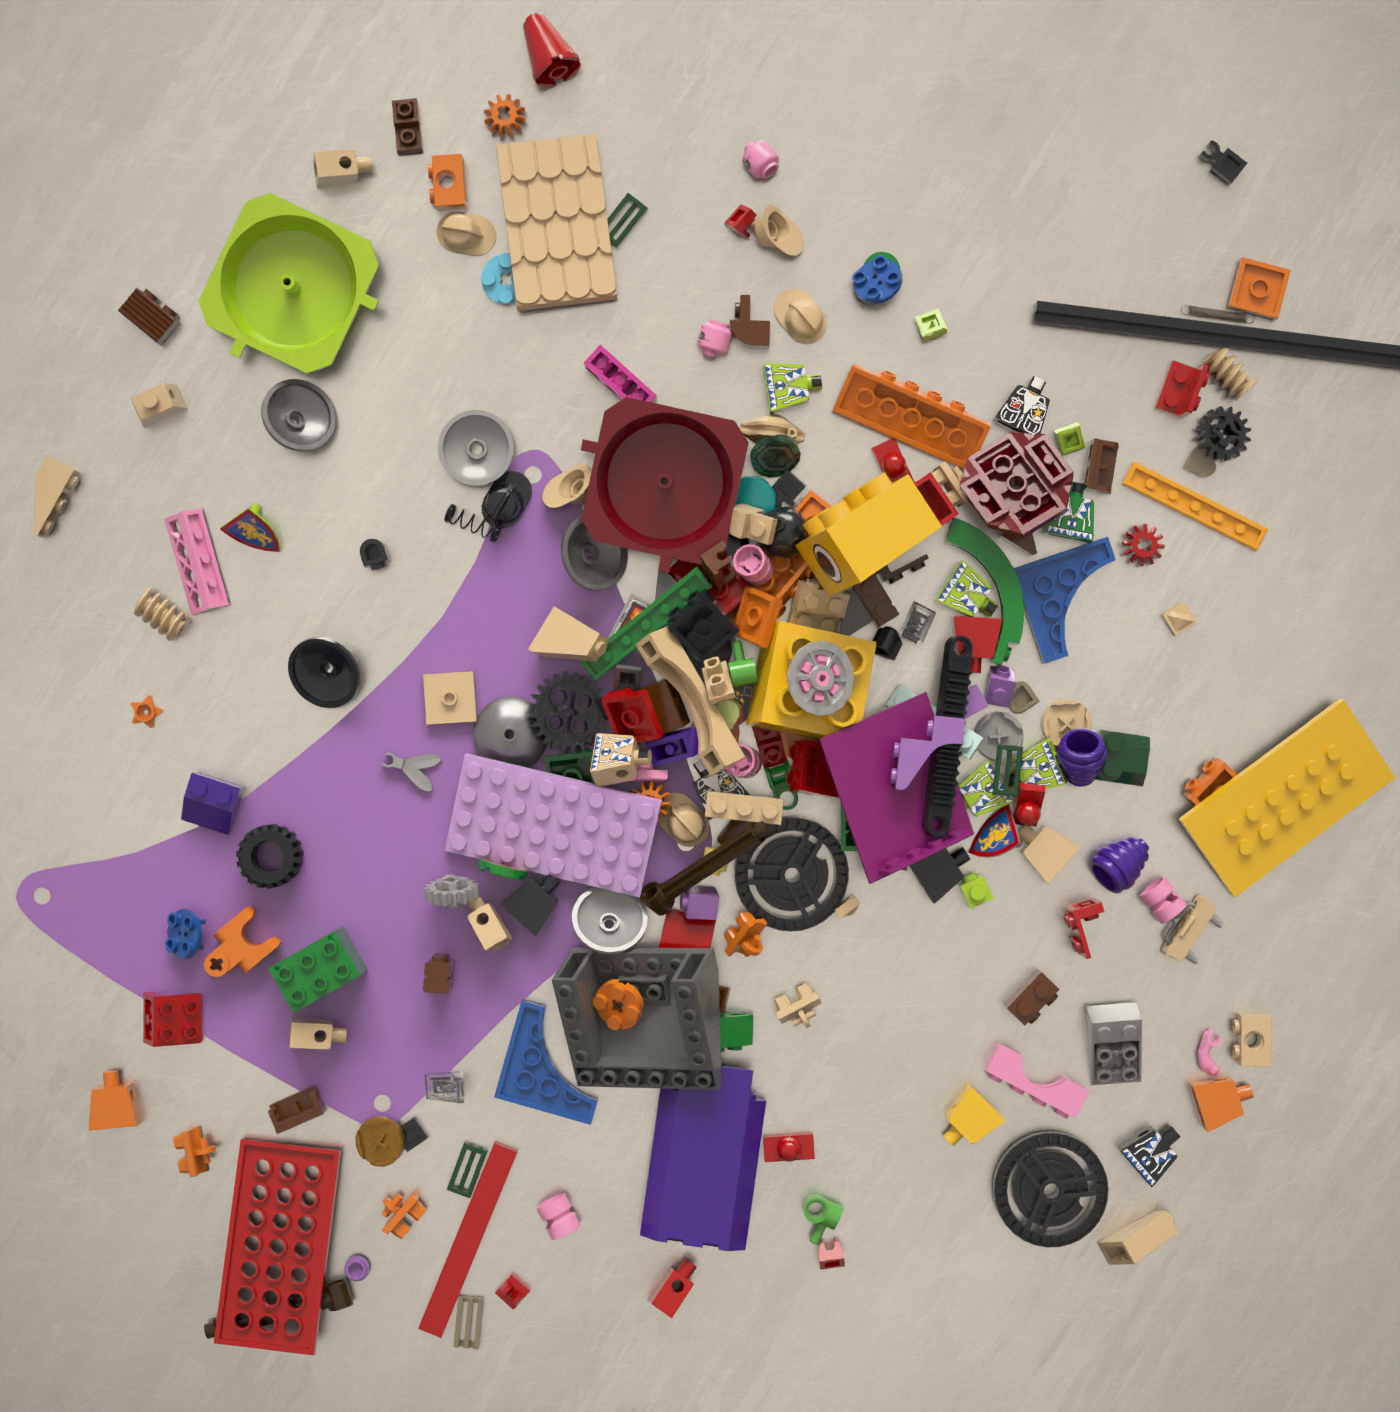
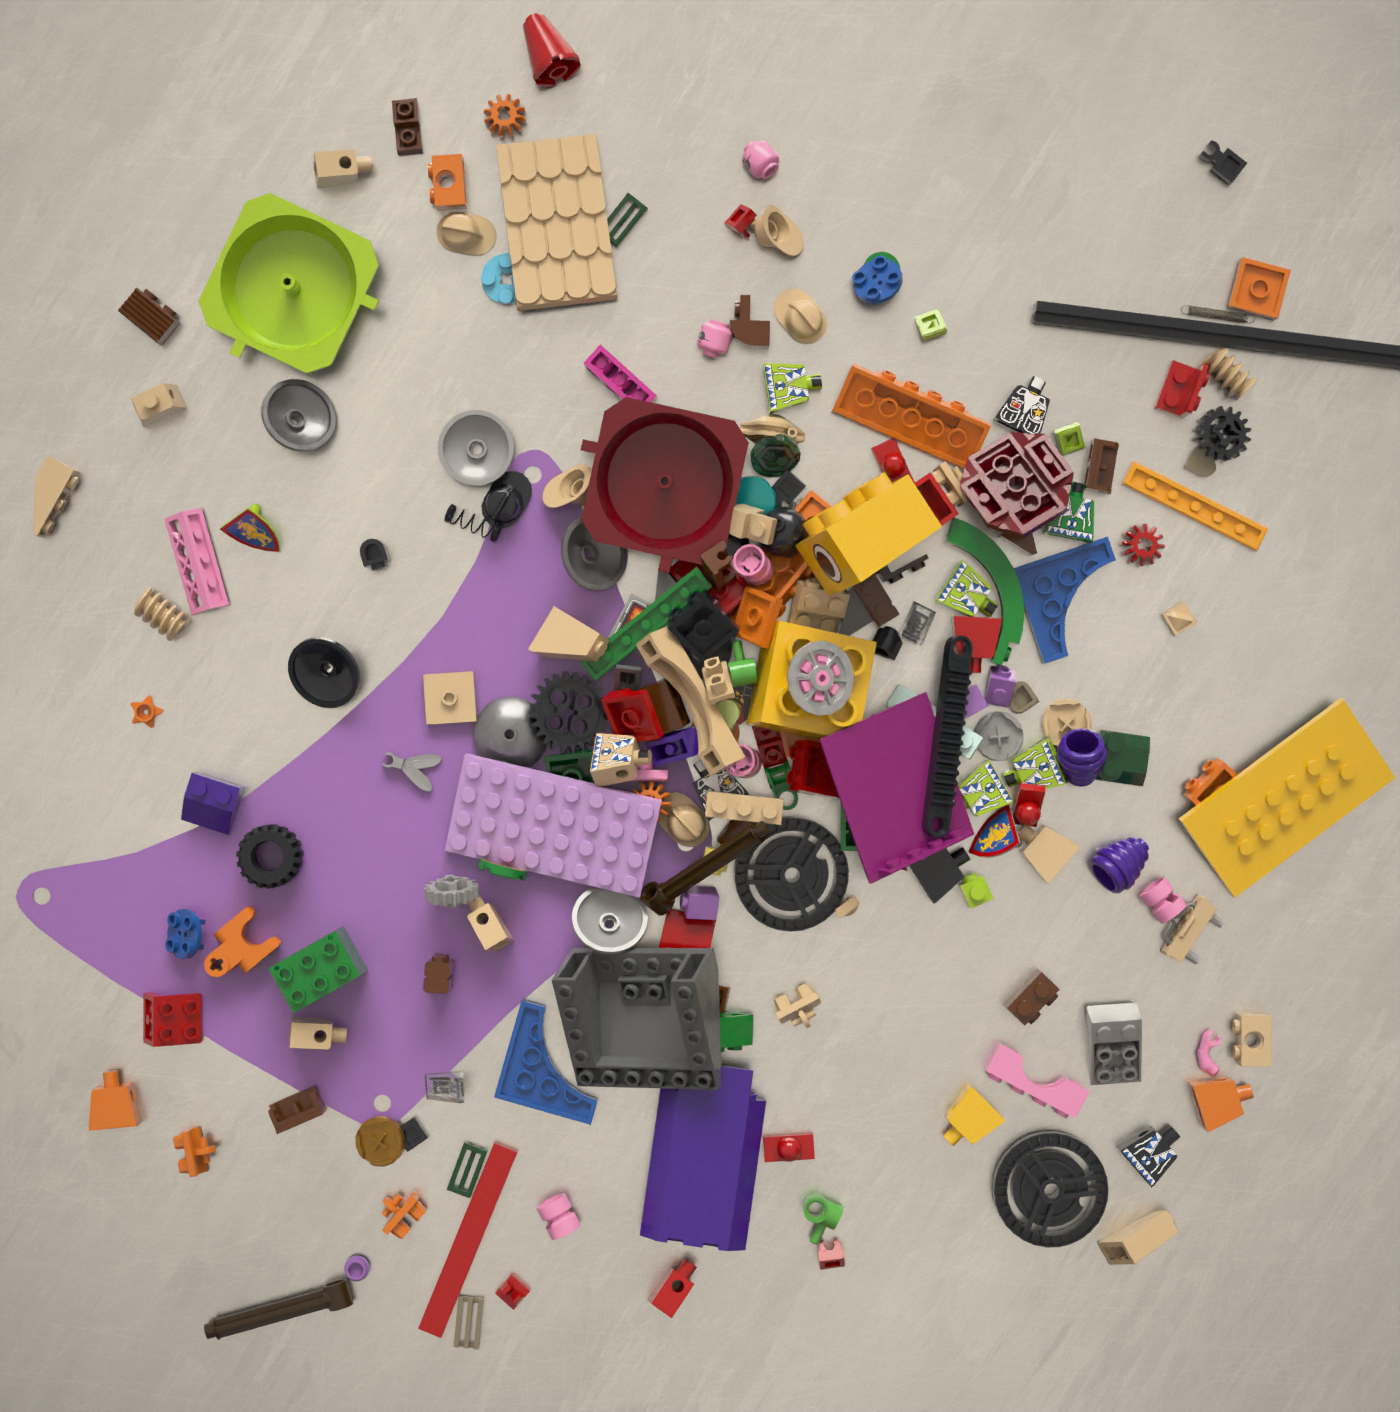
(237, 1253): red piece -> none
(532, 902): black torso -> none
(612, 1014): orange plate -> none
(747, 938): orange hips -> none
(913, 752): medium lavender arch -> none
(1009, 748): dark green tile -> none
(1084, 910): red bracket -> none

